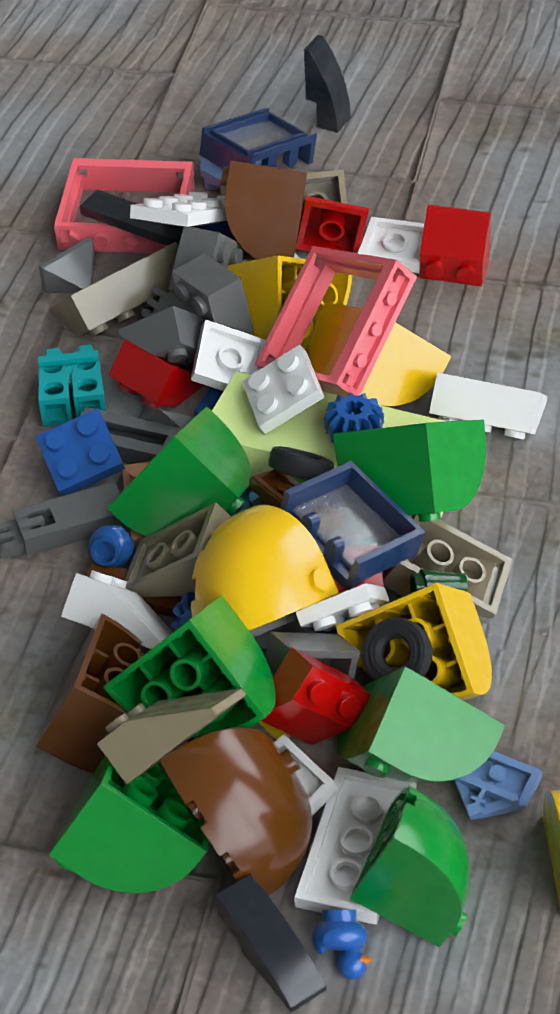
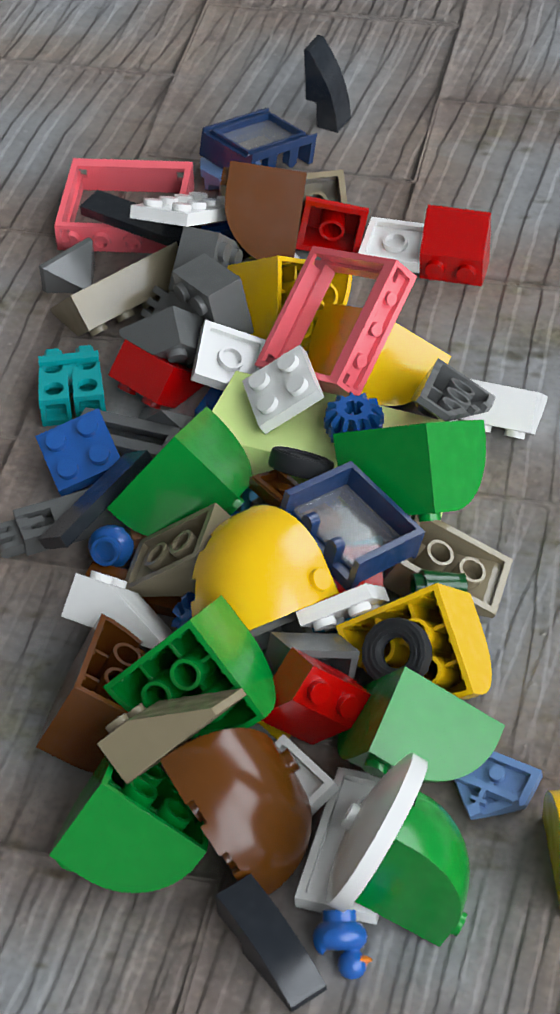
(95, 500): none -> black tile
(372, 830): none -> white dish
(450, 394): none -> dark grey wedge

